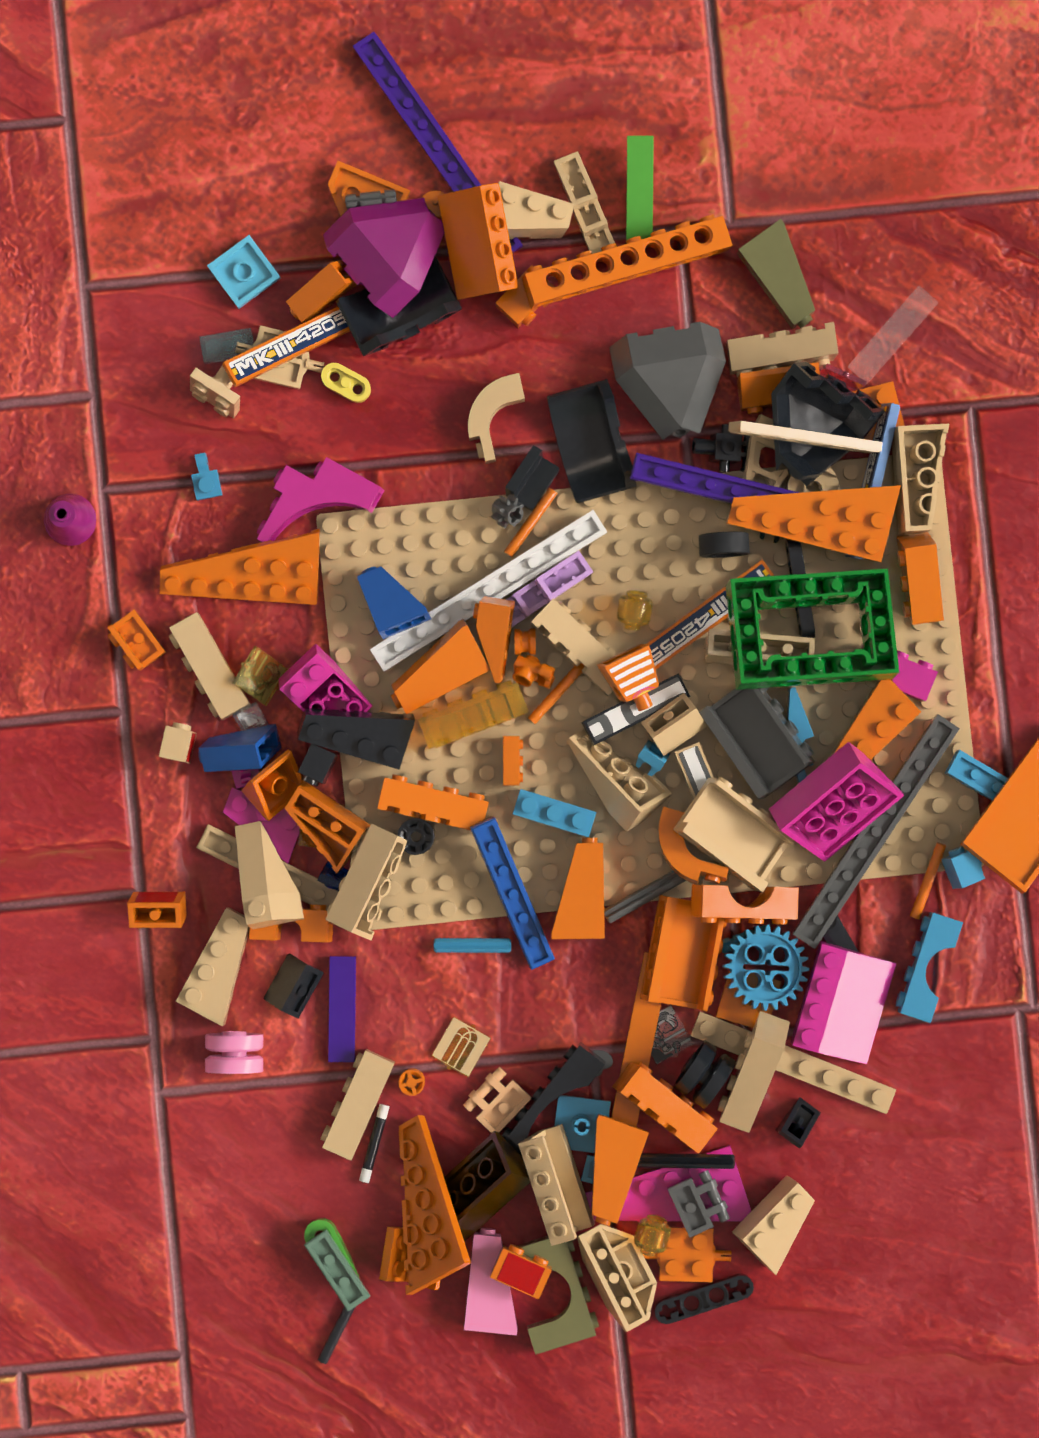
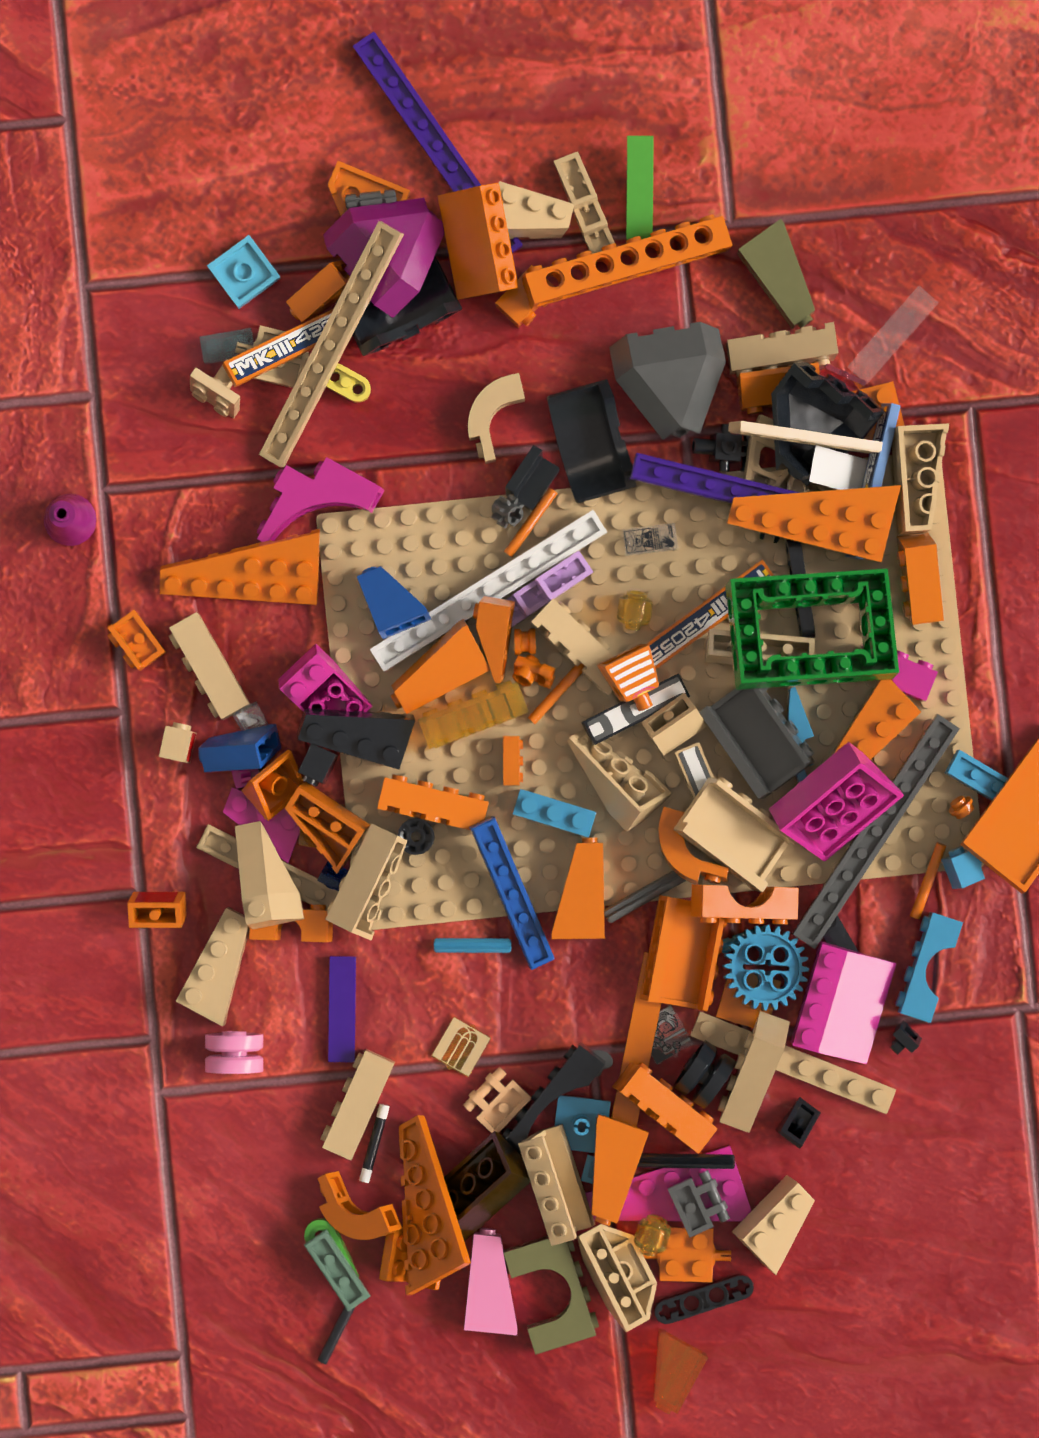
(206, 482): dark azure plate -> none
(259, 675): clear yellow piece -> none
(293, 986): black panel -> none
(331, 344): none -> tan plate
(350, 1219): none -> orange arch
(411, 1086): orange wheel -> none
(432, 202): orange piece -> none
(521, 1271): brick -> none
(650, 539): none -> clear tile
(652, 756): dark azure tile -> none
(675, 1371): none -> clear orange slope
(724, 544): black tyre -> none
(837, 469): none -> white sticker
(905, 1037): none -> black tile
(961, 807): none -> orange plate

